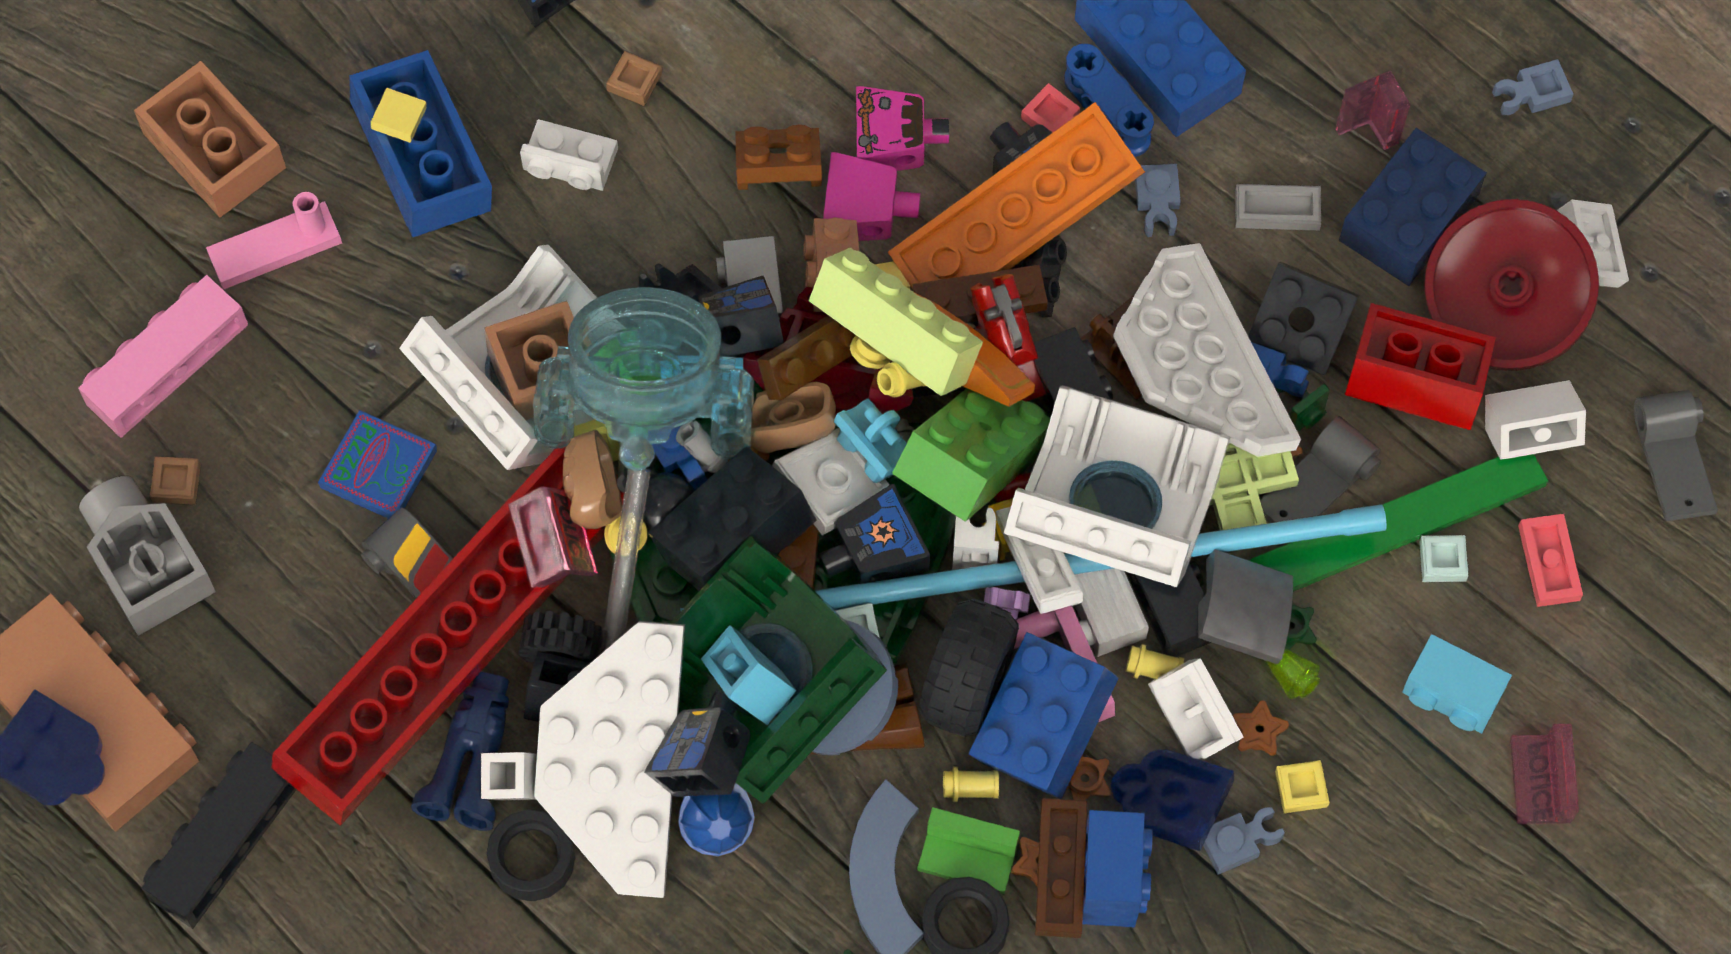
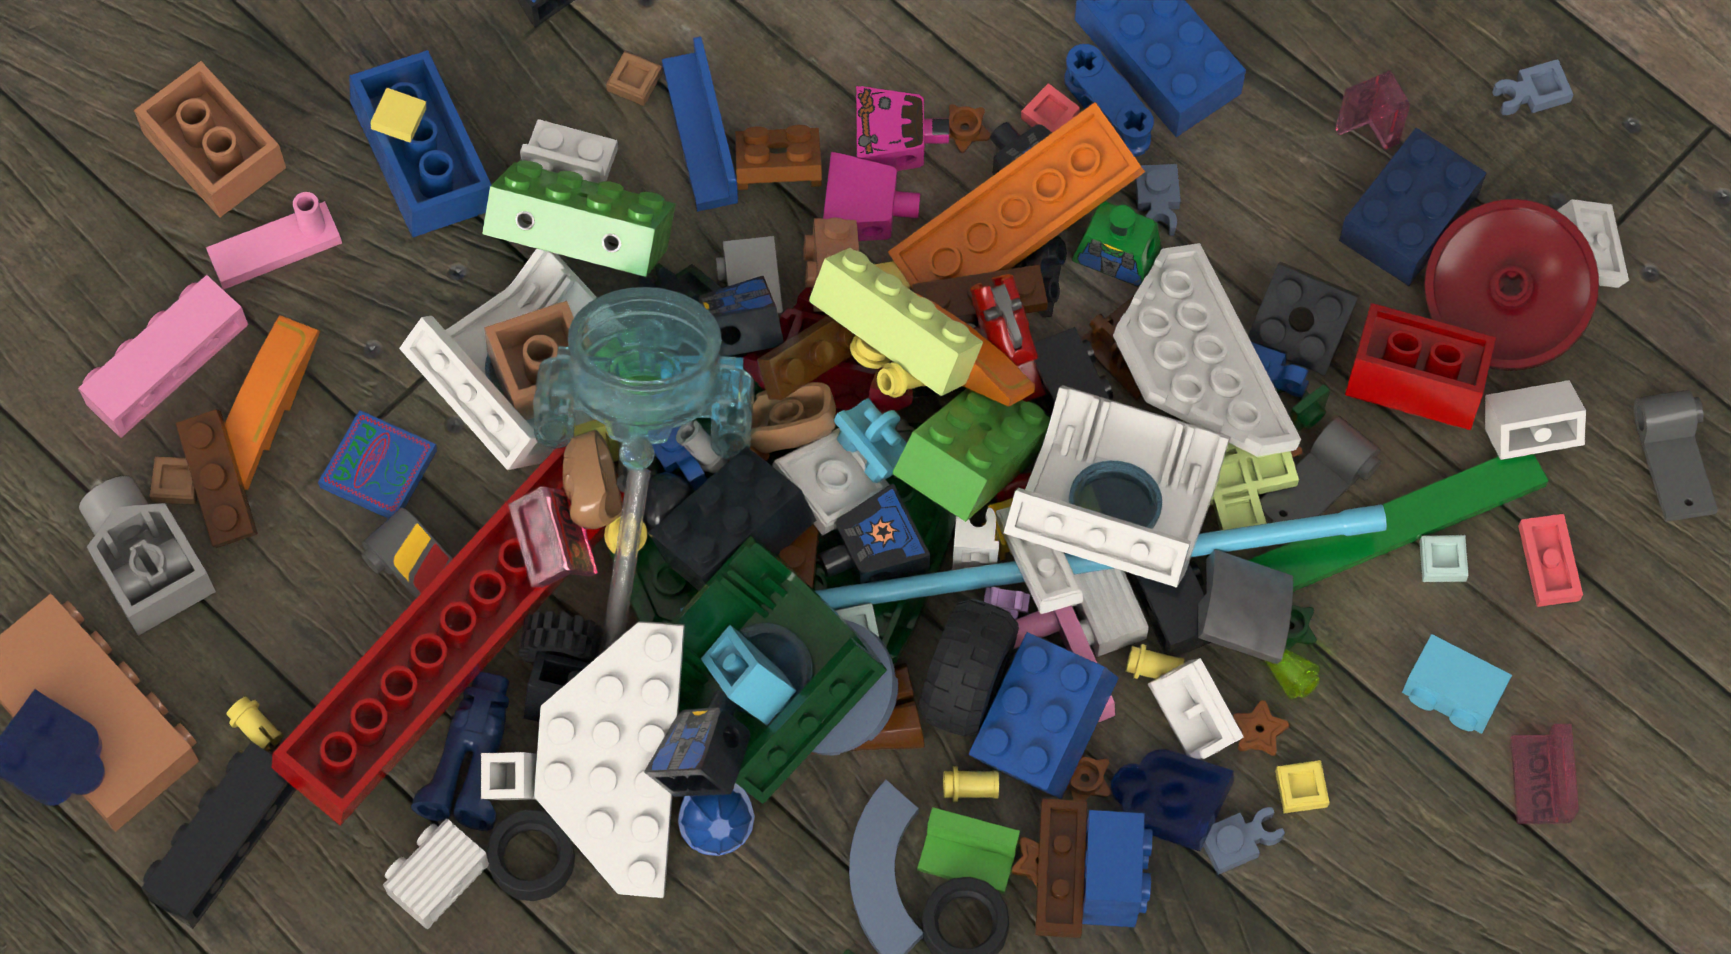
(216, 478): none -> reddish brown plate
(253, 723): none -> light yellow pin
(268, 392): none -> orange slope
(435, 872): none -> white brick
(579, 217): none -> piece
(700, 129): none -> blue panel
(973, 119): none -> dark orange plate
(1119, 243): none -> green torso
(1278, 207): light grey tile -> none

